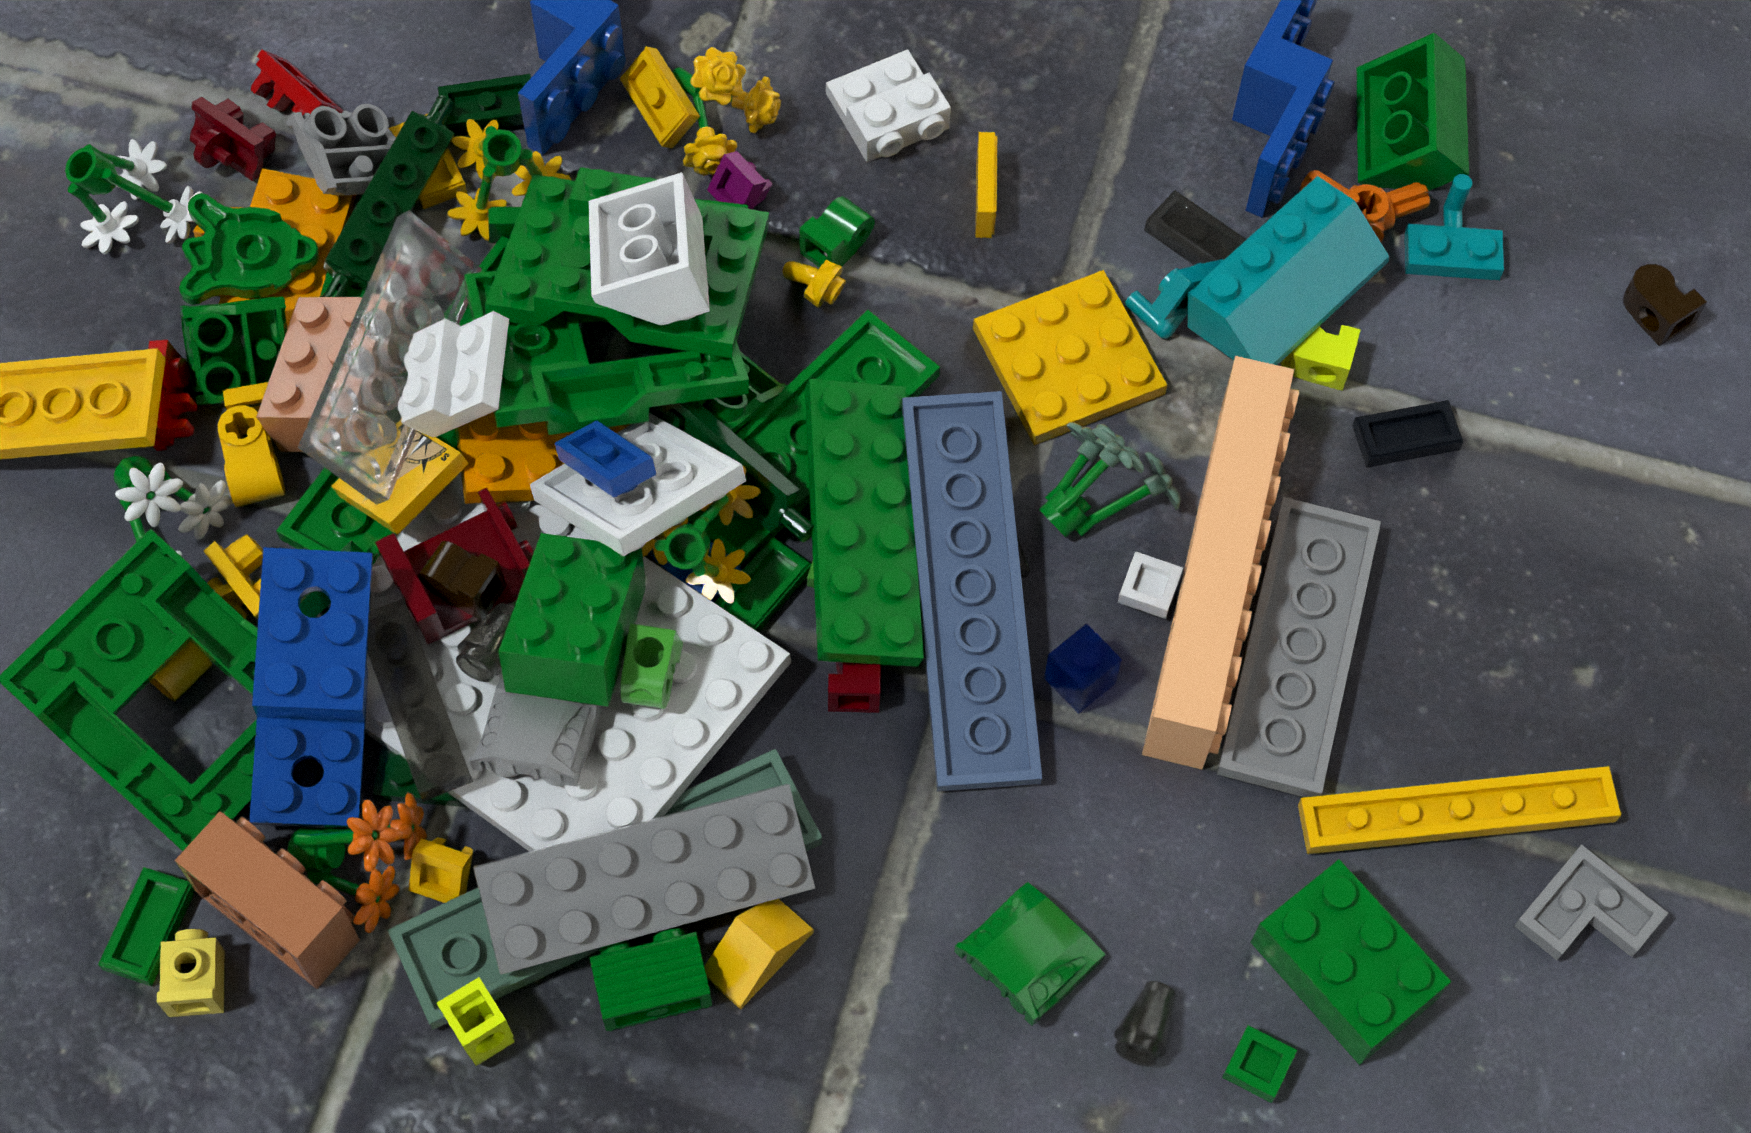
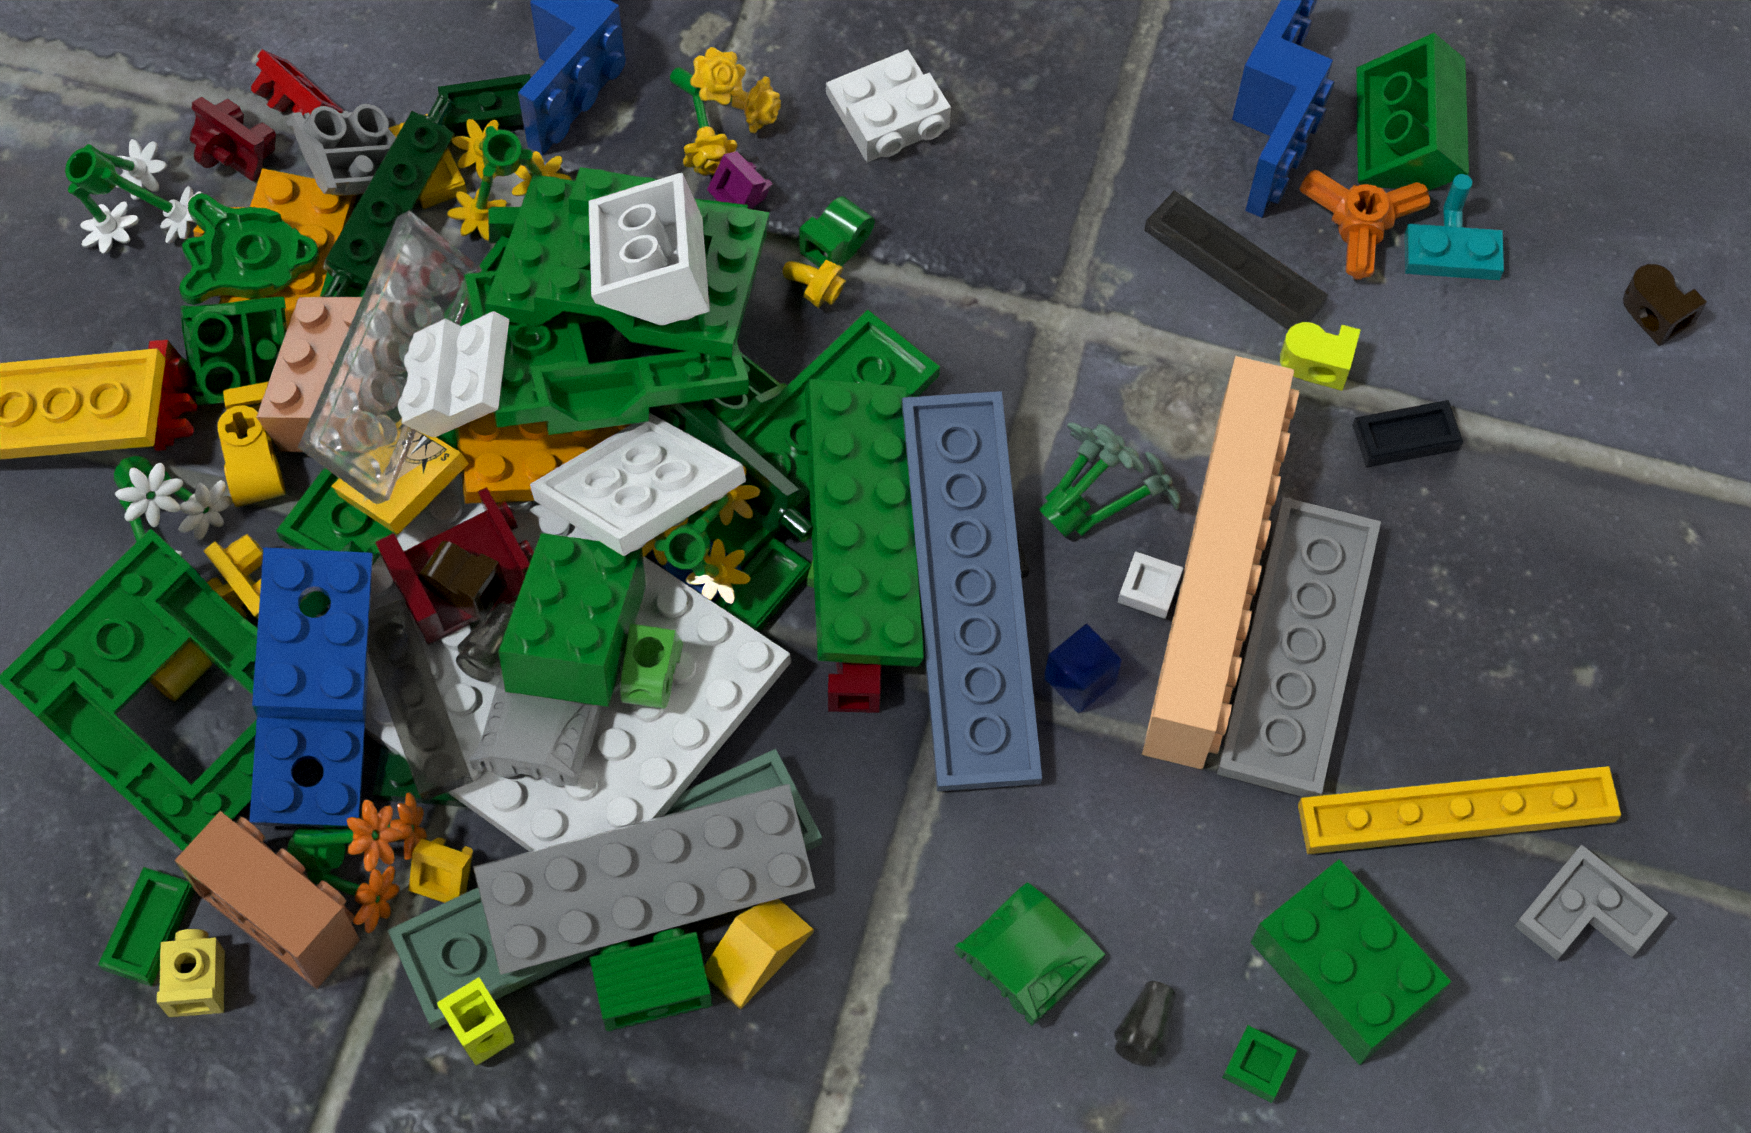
(605, 459): blue plate -> none
(659, 97): yellow plate -> none
(986, 185): yellow tile -> none
(1069, 357): yellow plate -> none
(1172, 304): teal plate -> none
(1287, 276): teal slope -> none

